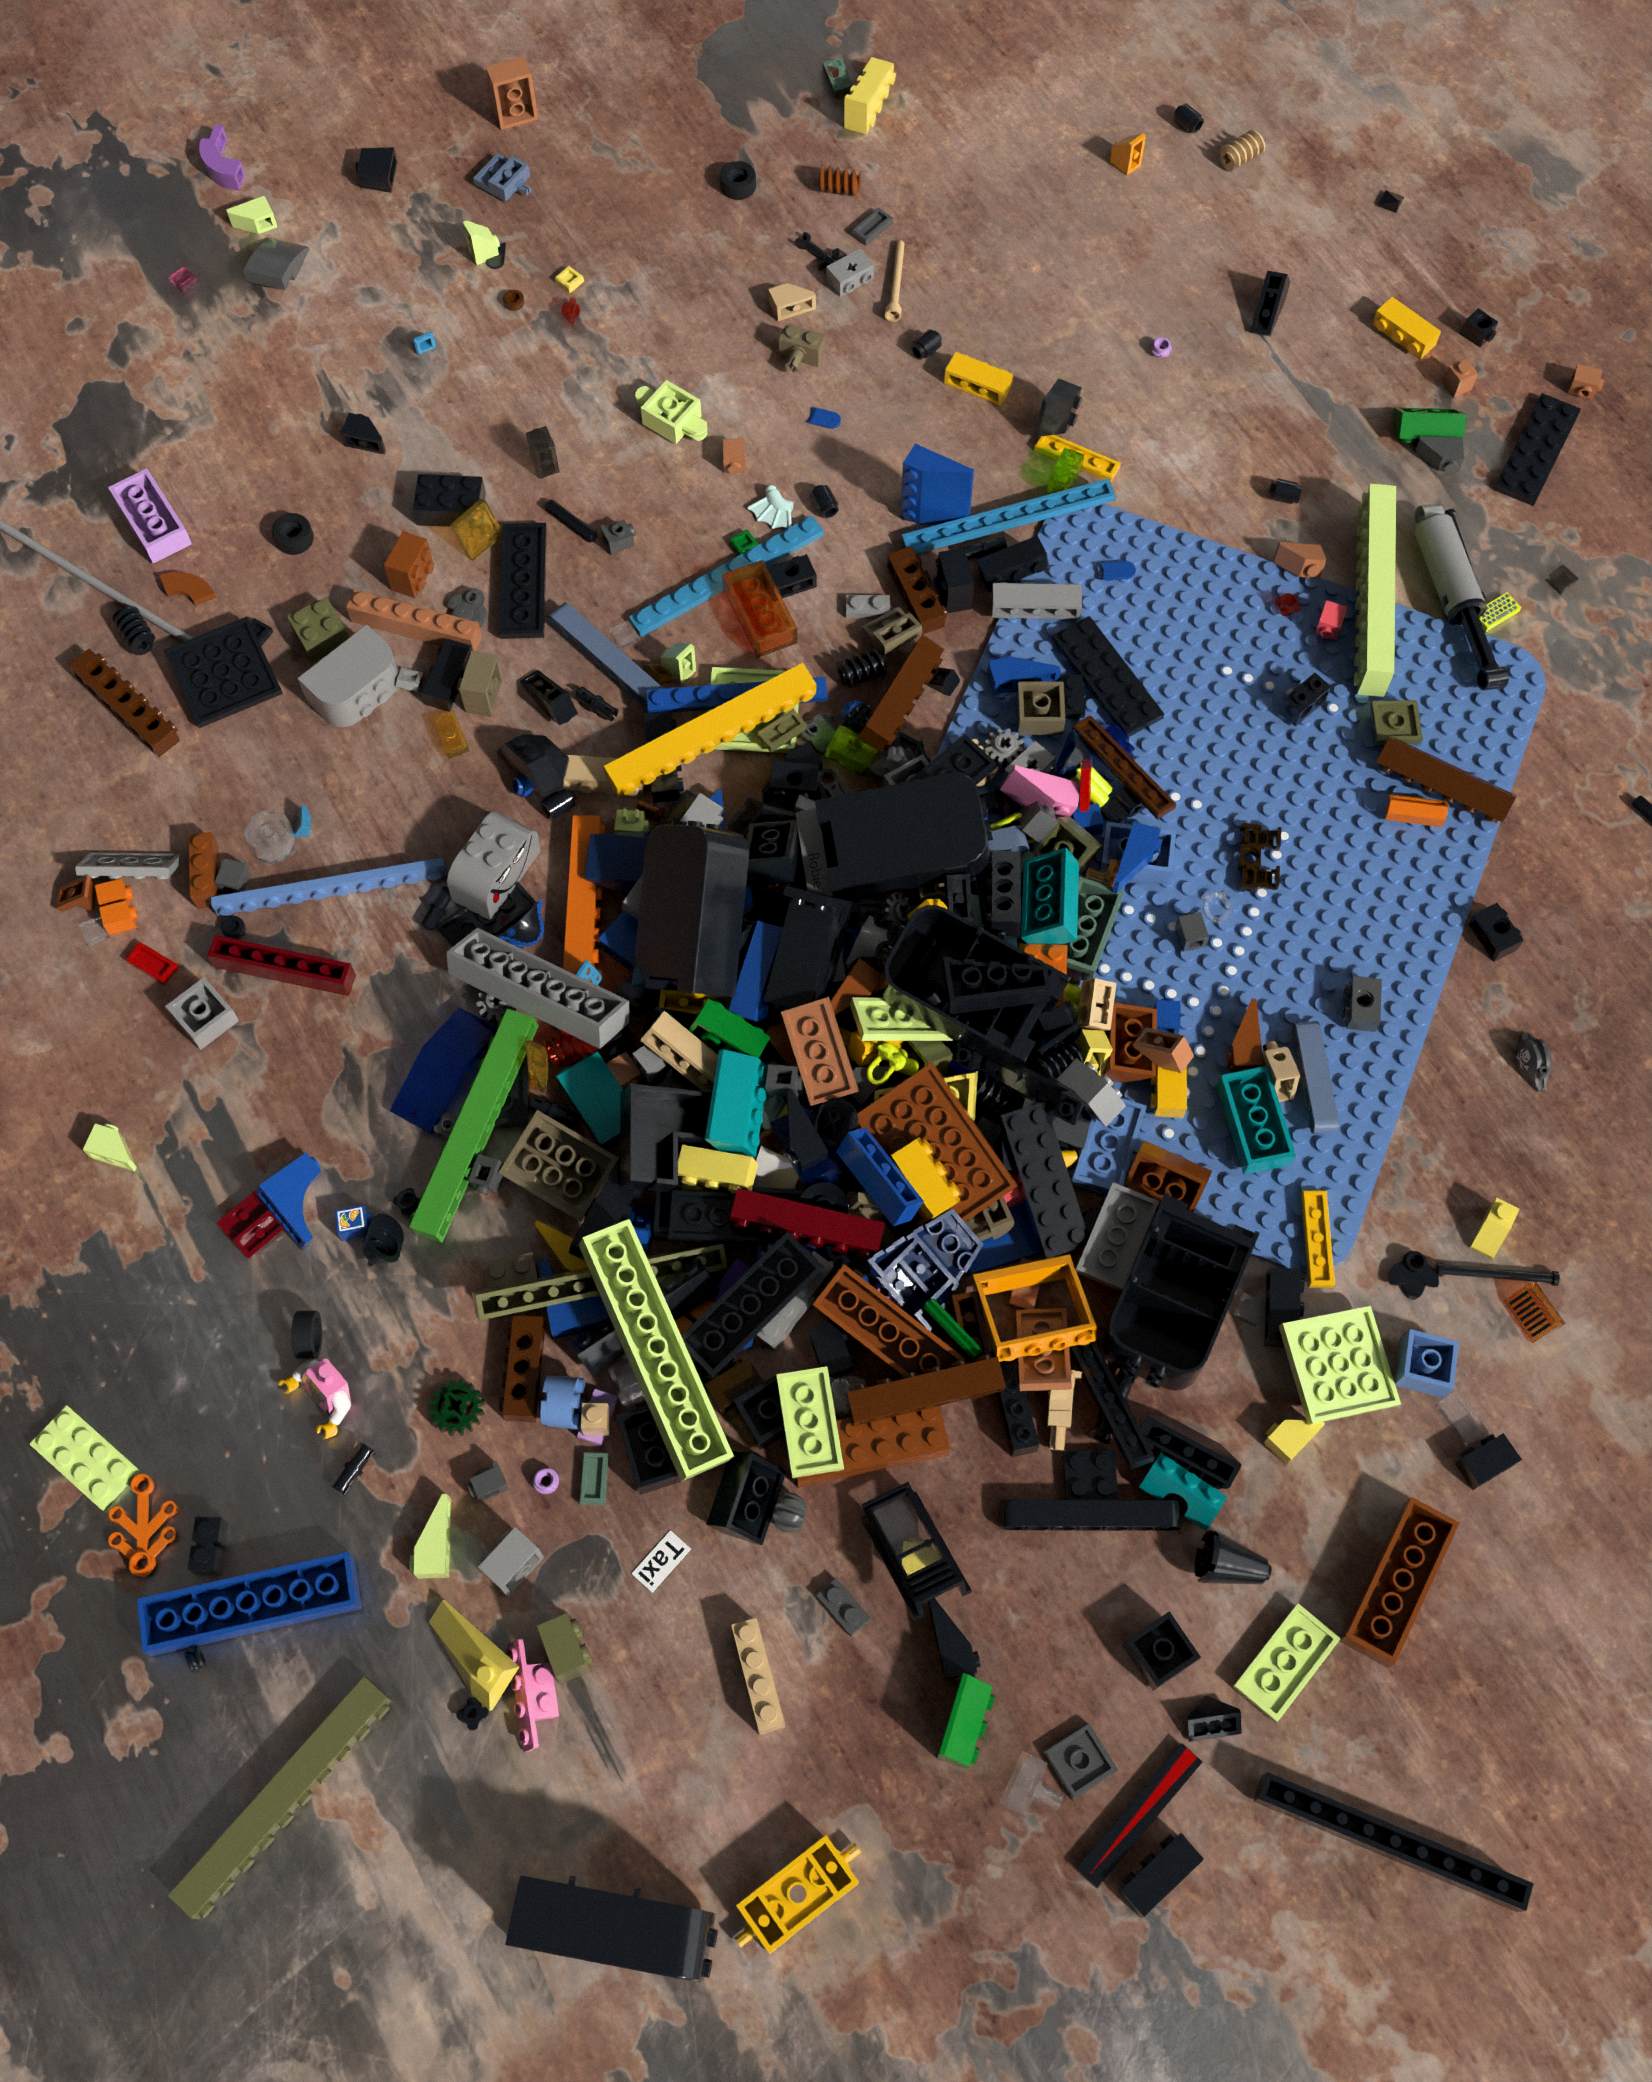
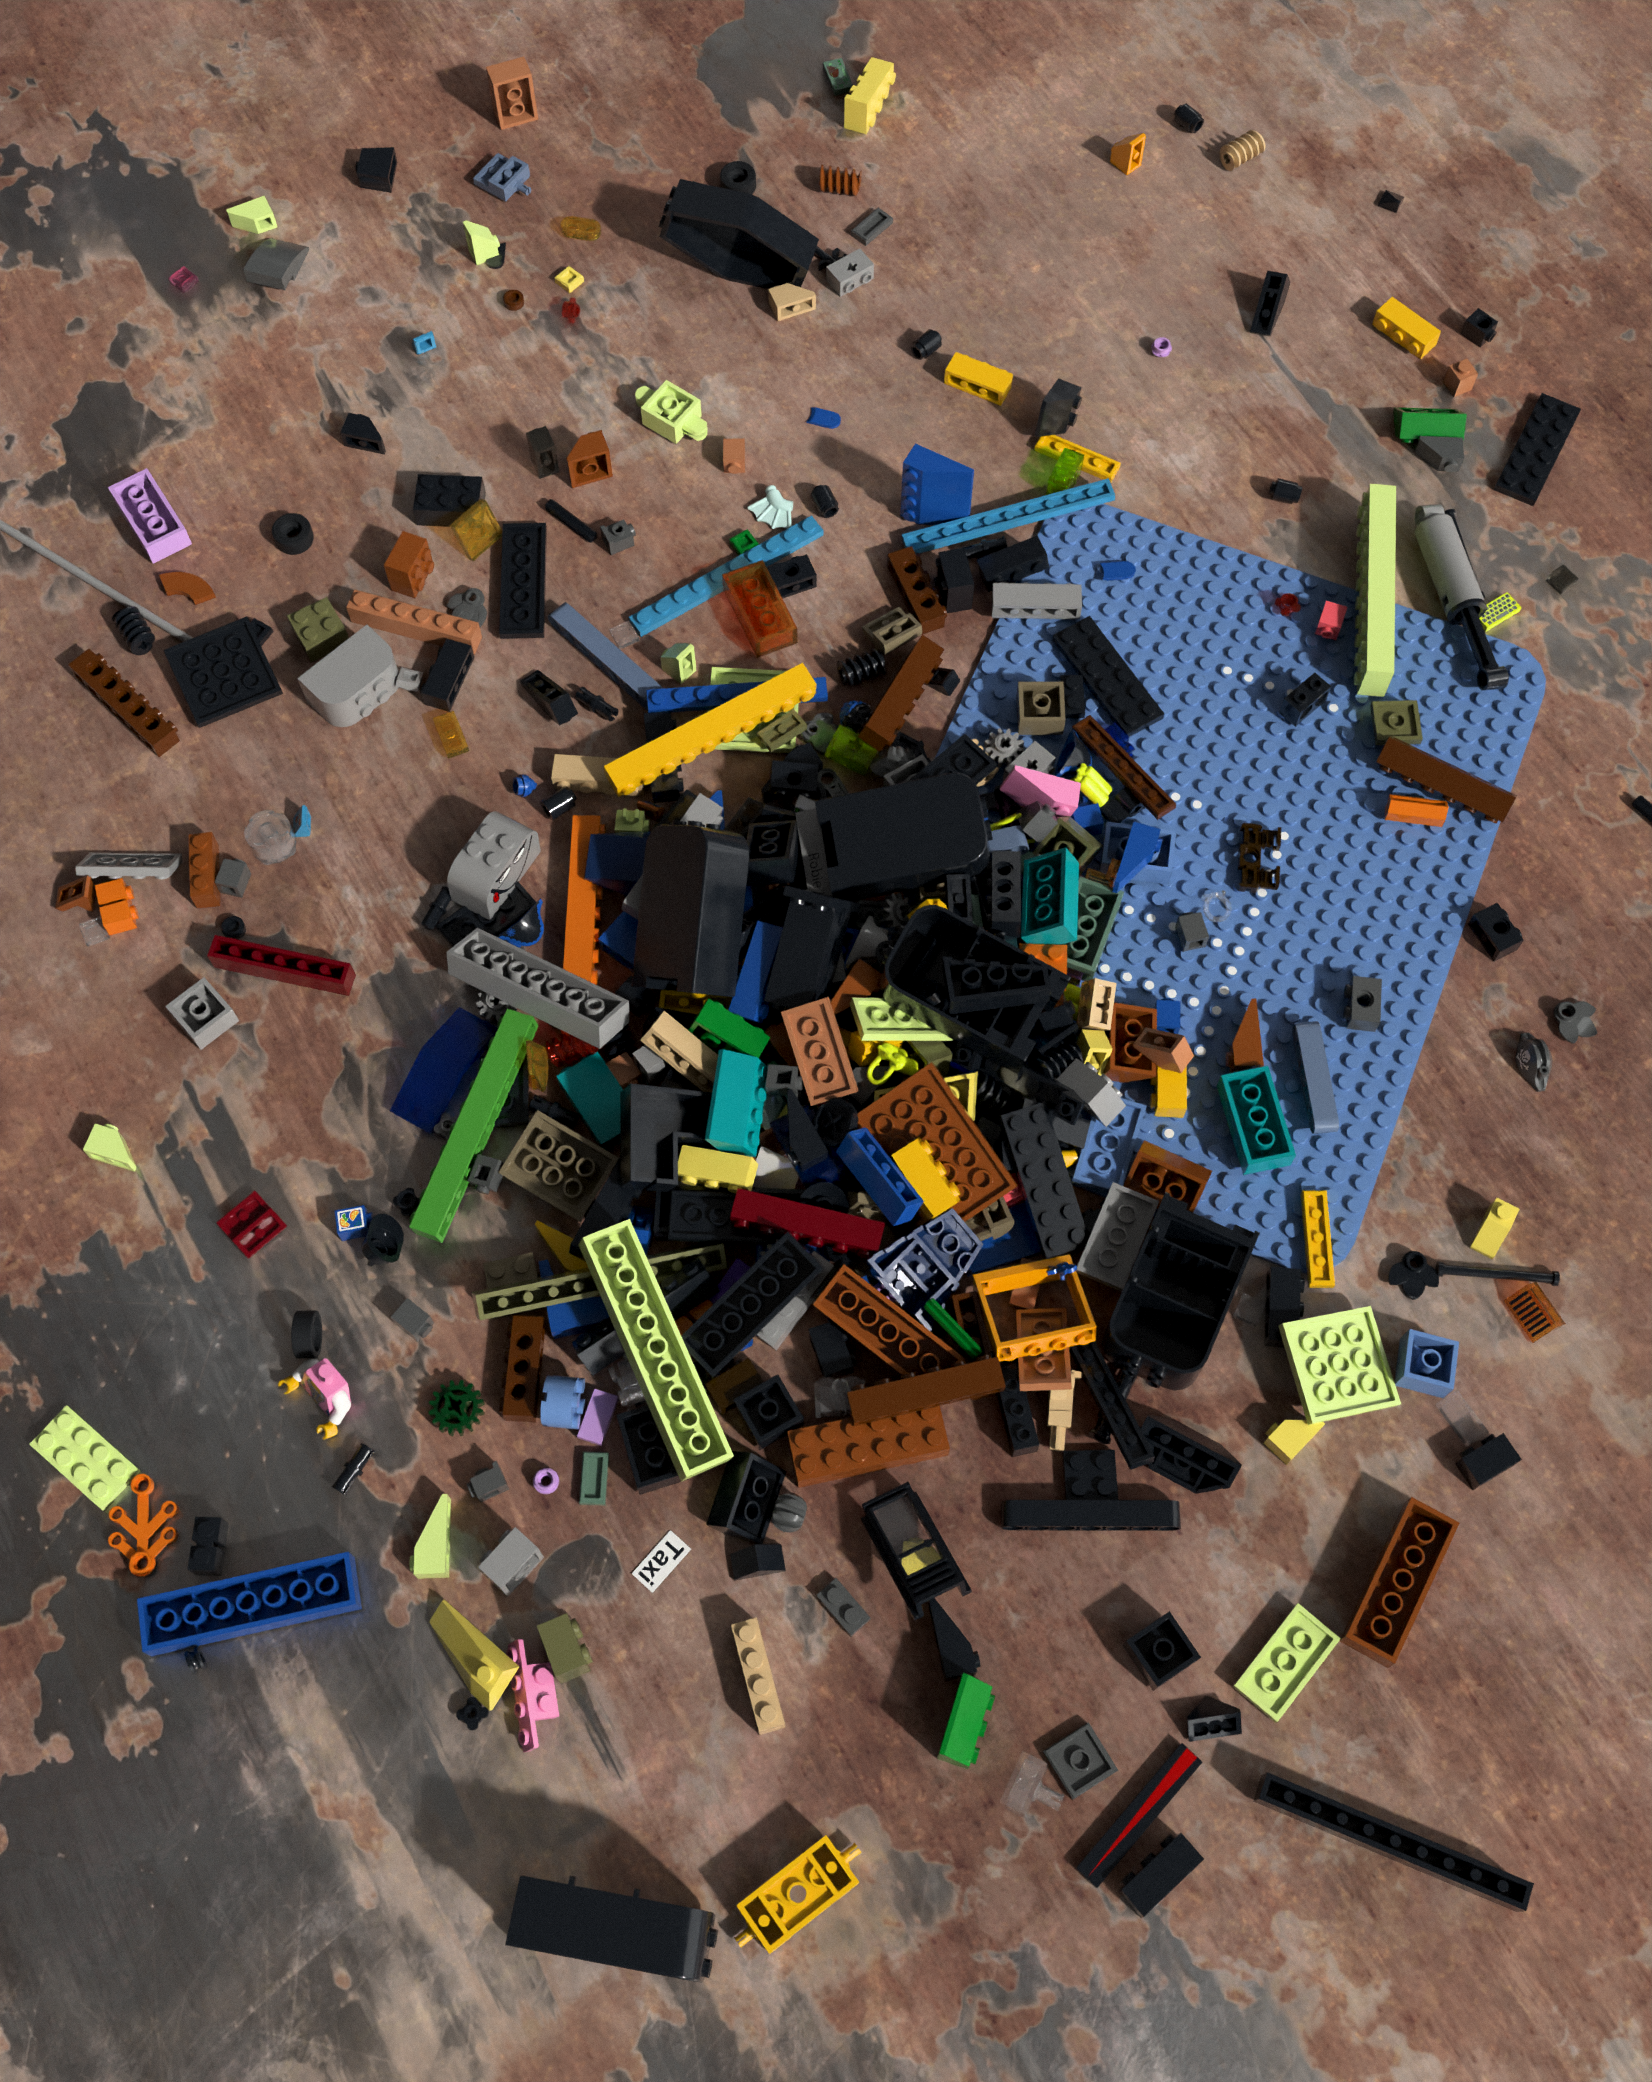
(151, 963): red tile -> none
(223, 171): medium lavender arch -> none
(279, 1799): olive brick -> none
(285, 1194): blue arch -> none
(329, 886): medium blue plate -> none
(413, 1320): none -> dark grey brick
(480, 683): dark tan brick -> none
(536, 762): black wedge -> none
(581, 228): none -> clear yellow plate
(589, 460): none -> dark orange slope
(589, 973): dark azure slope -> none
(595, 1419): tan brick -> none
(658, 673): dark brown tile -> none
(736, 235): none -> black container
(757, 1561): none -> black slope
(801, 346): dark tan brick -> none
(810, 1422): yellowish green plate -> none
(867, 606): light grey plate -> none
(893, 309): tan piece -> none
(1008, 671): blue slope -> none
(1062, 1269): none -> blue plant
(1085, 786): red tile -> none
(1169, 1477): teal arch -> none
(1229, 1562): black cone -> none
(1282, 1070): tan torso -> none
(1300, 559): nougat slope -> none
(1578, 1021): none -> dark grey plate
(1585, 381): nougat brick -> none

